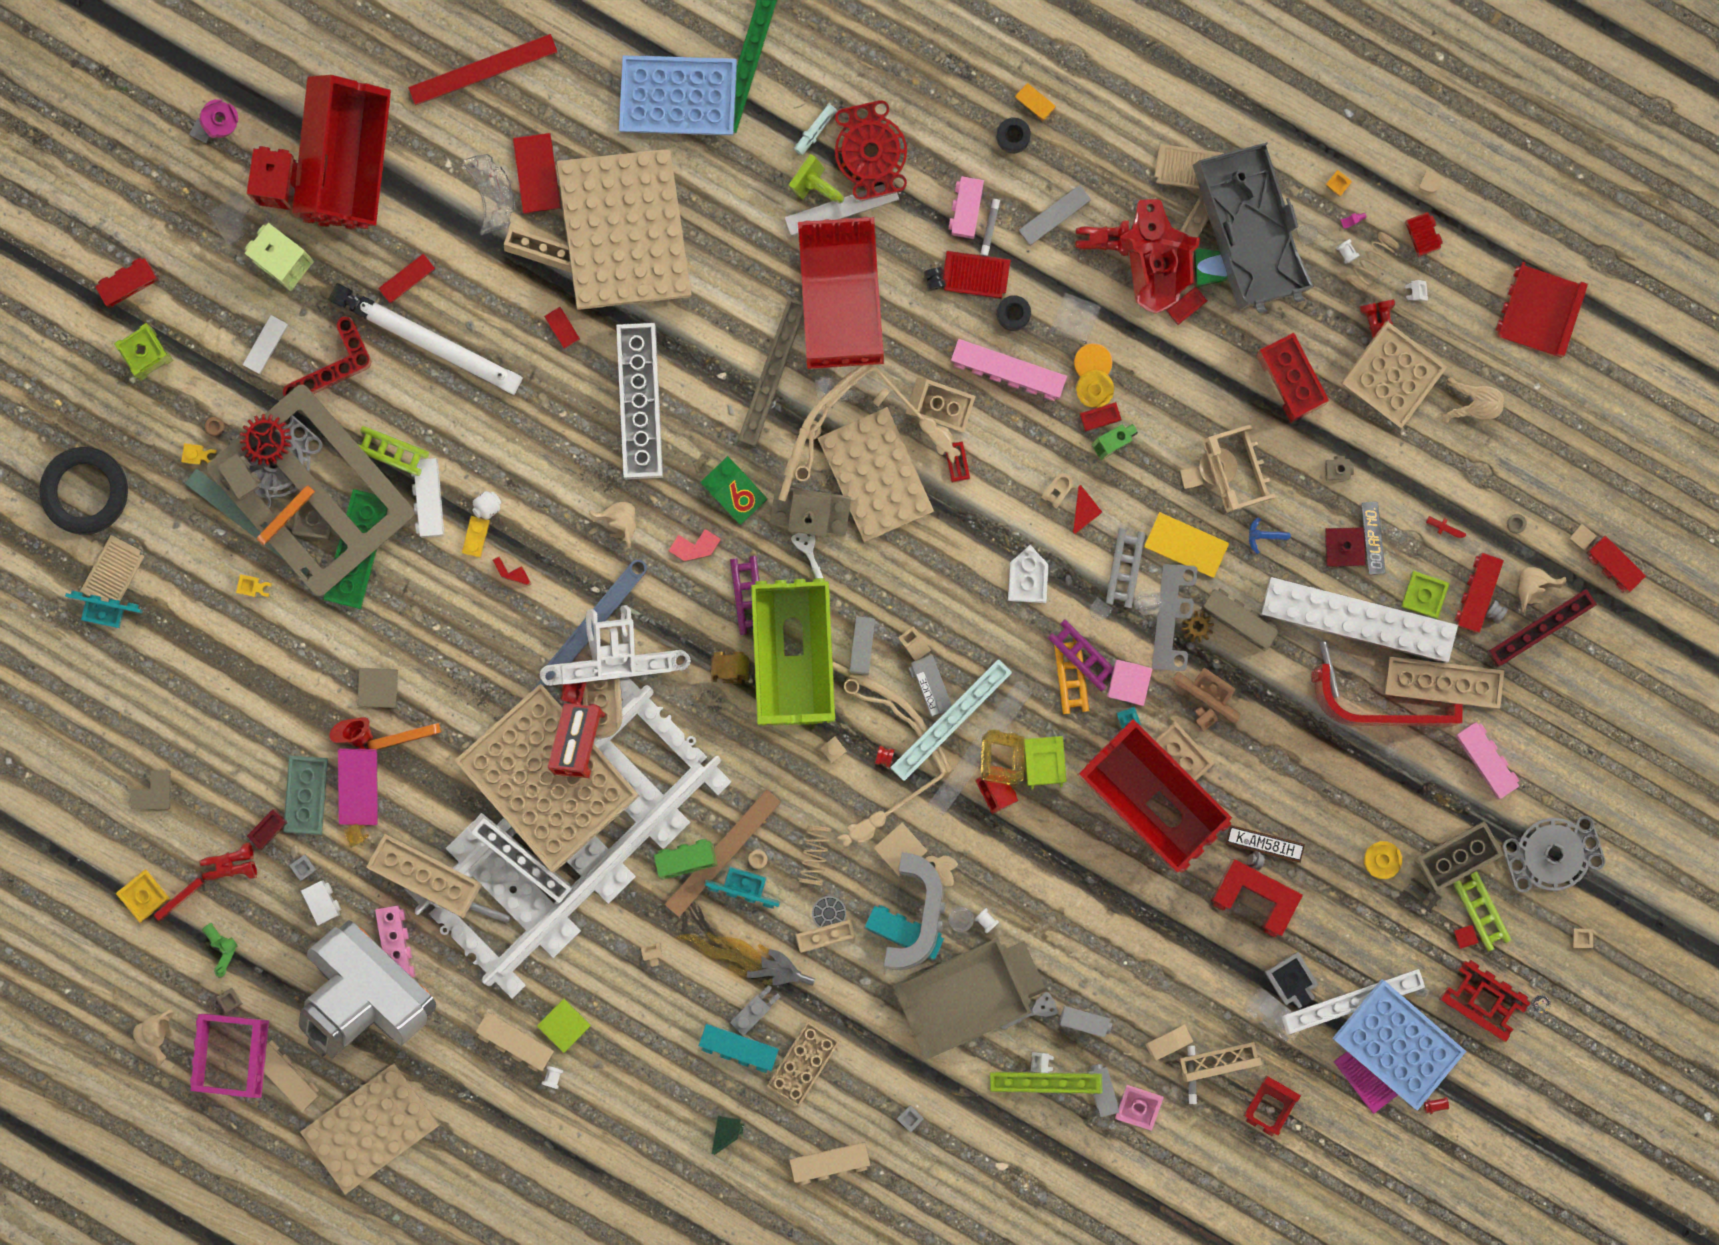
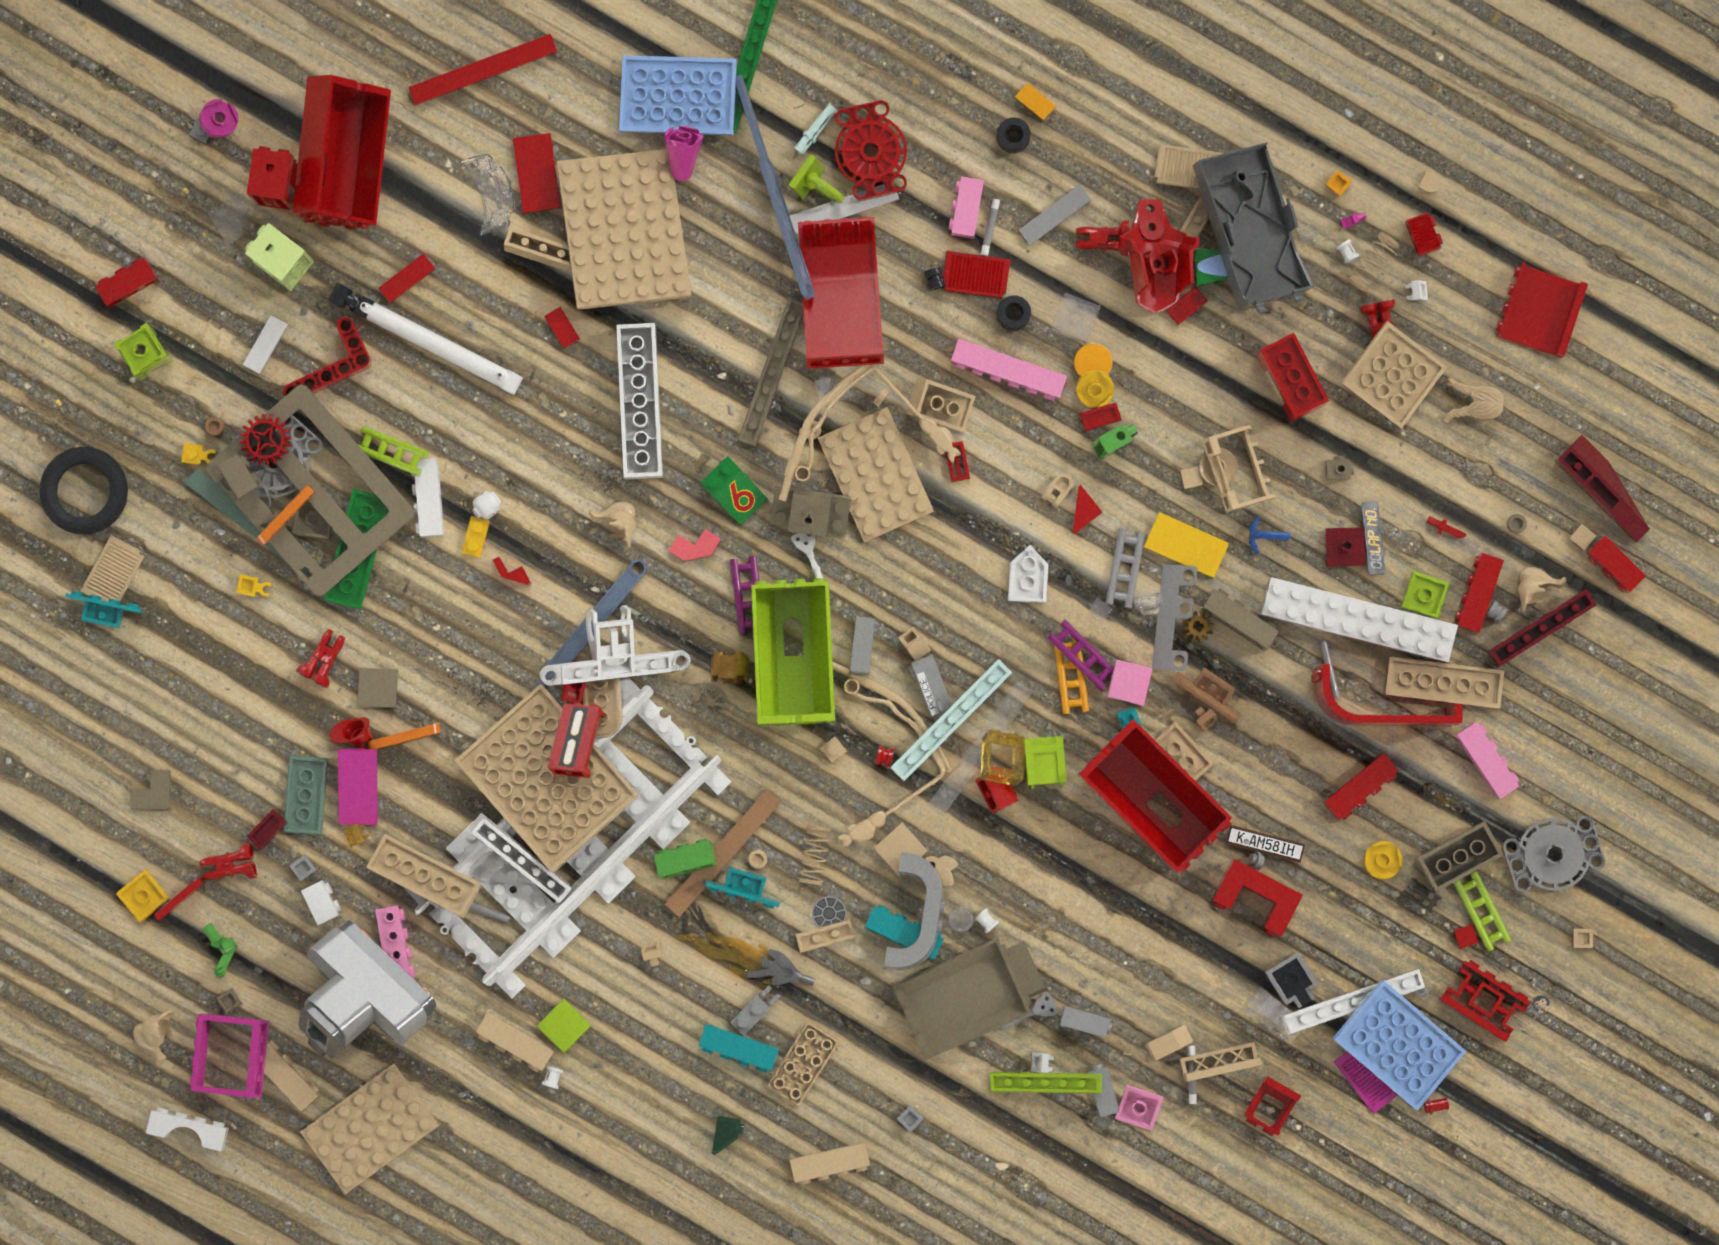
(211, 1135): none -> white arch
(324, 654): none -> red piece
(683, 149): none -> dark pink cone
(777, 197): none -> sand blue piece
(1361, 786): none -> red brick
(1600, 482): none -> dark red wedge

